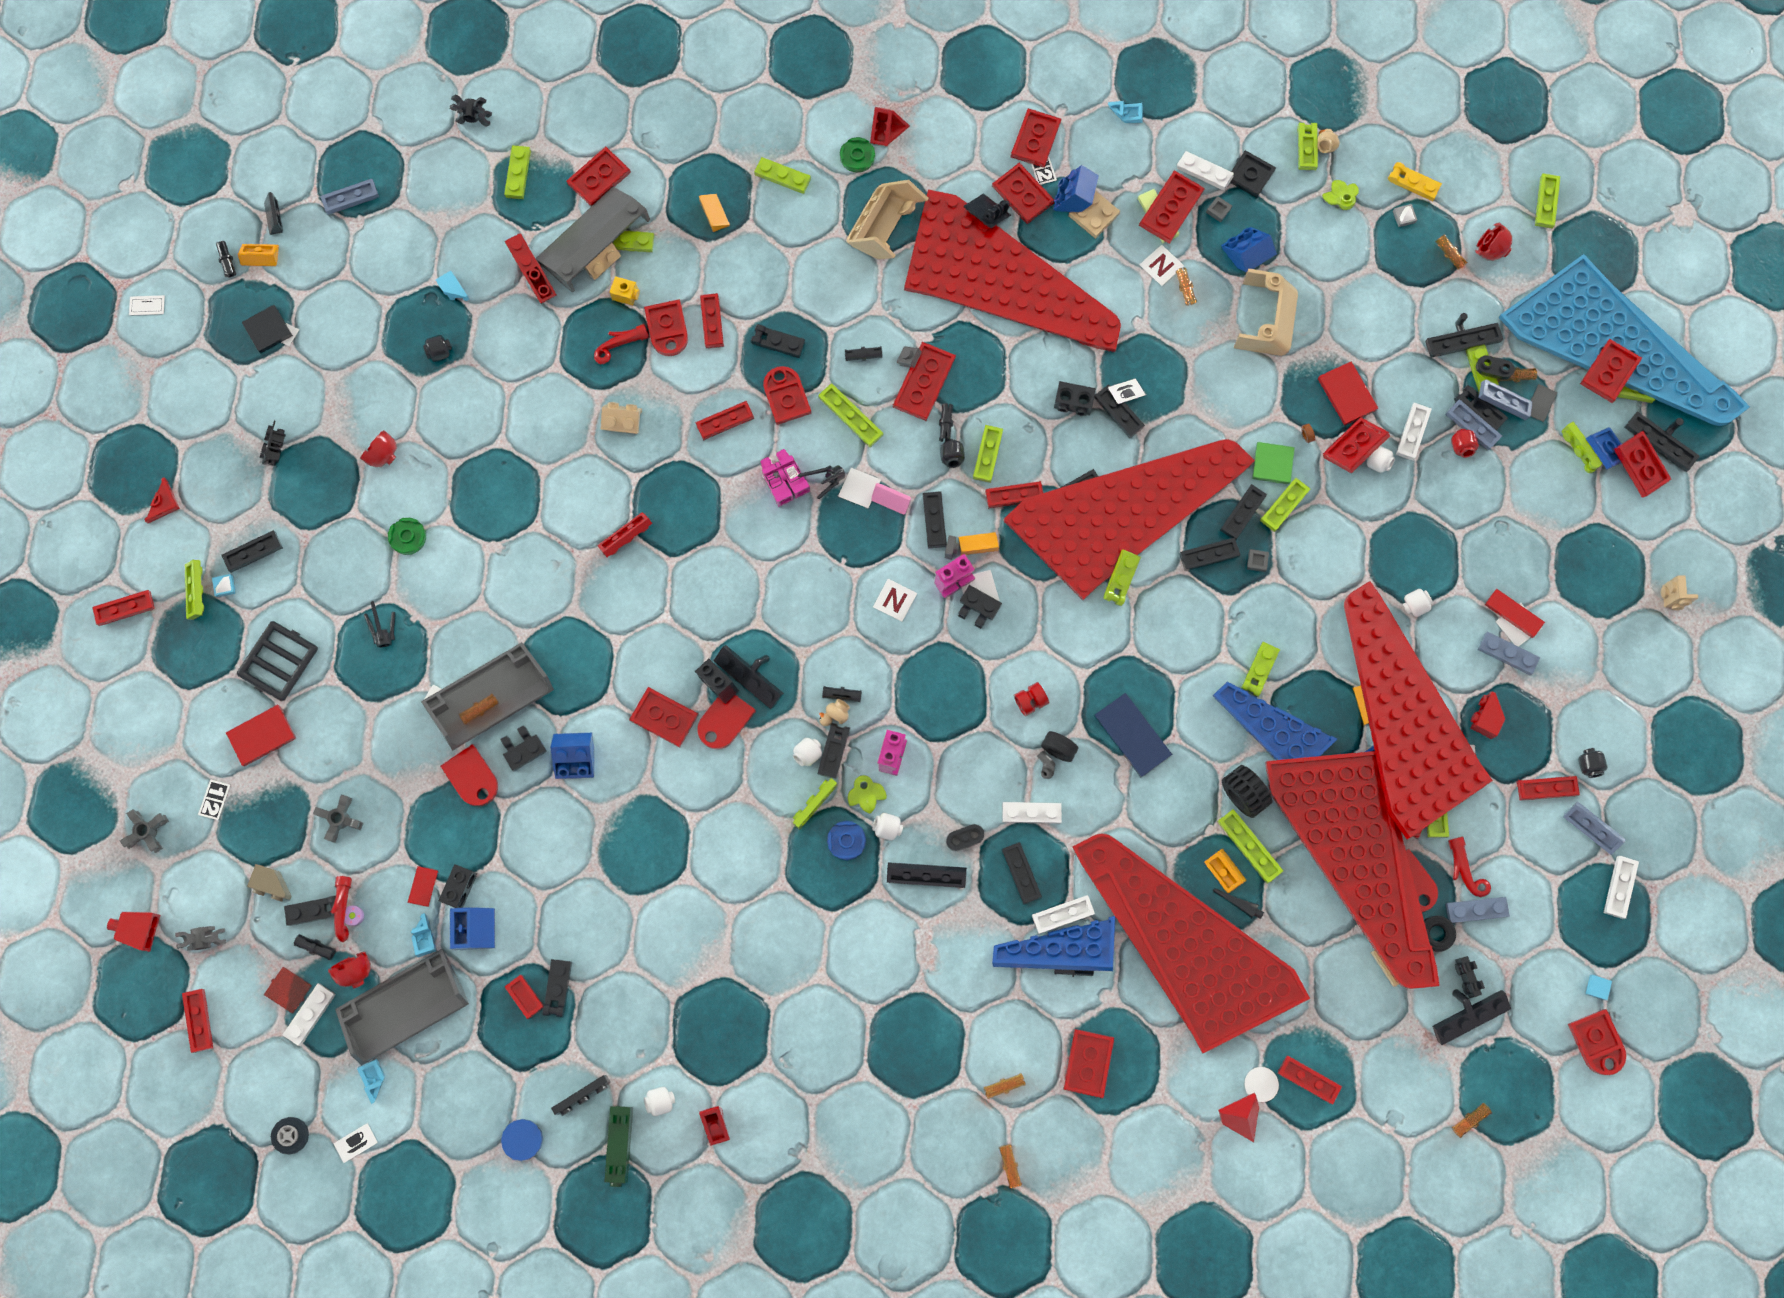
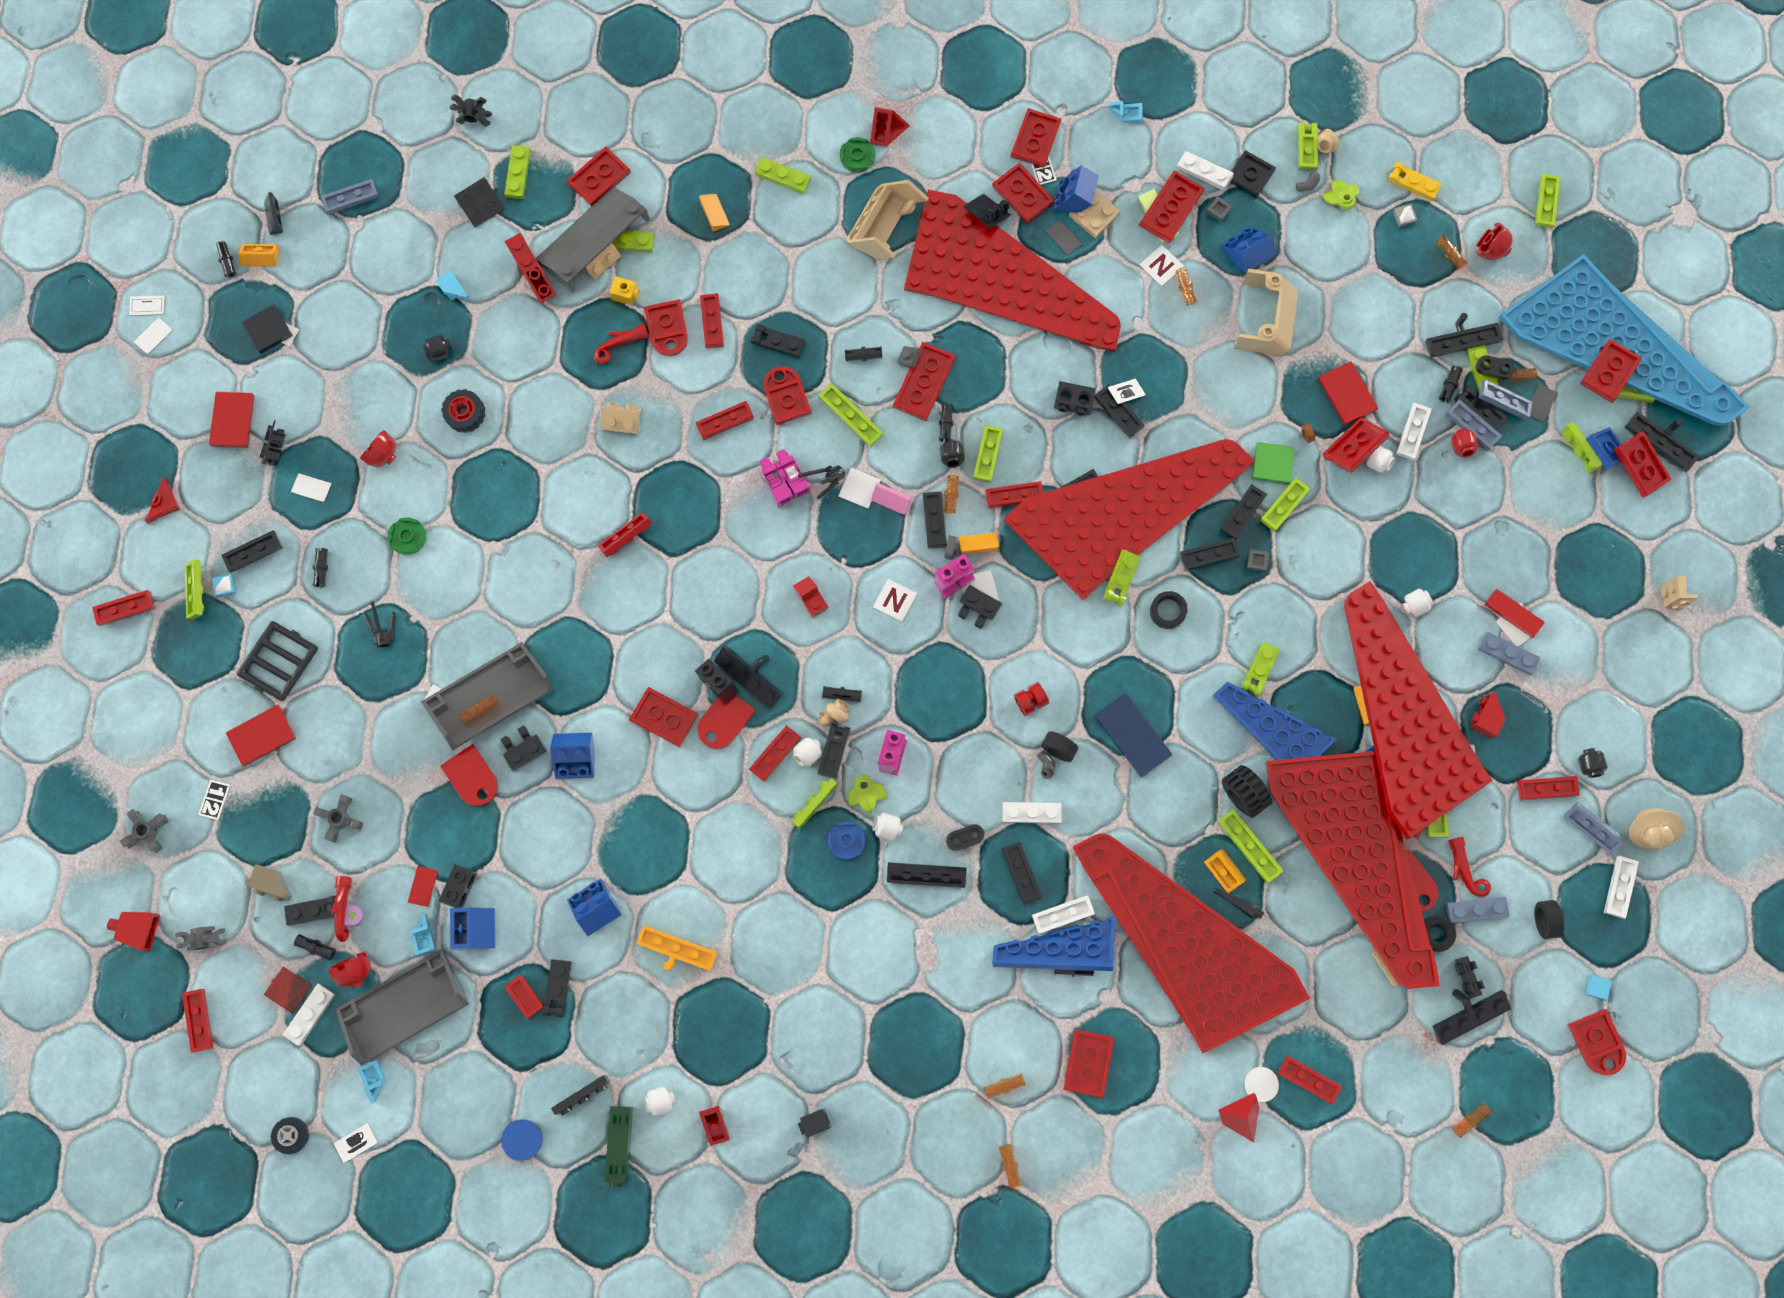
(153, 335): none -> white sticker
(231, 419): none -> red tile
(311, 487): none -> white sticker
(320, 567): none -> black pin
(455, 403): none -> black wheel
(479, 202): none -> black hinge
(593, 907): none -> blue slope
(676, 949): none -> light orange plate
(775, 753): none -> red tile
(810, 596): none -> red slope
(814, 1123): none -> black brick
(951, 494): none -> clear orange pin
(1063, 237): none -> dark grey sticker
(1165, 596): none -> black tyre
(1310, 184): none -> dark grey arm
(1450, 384): none -> black pin
(1549, 919): none -> black tyre
(1655, 829): none -> tan helmet

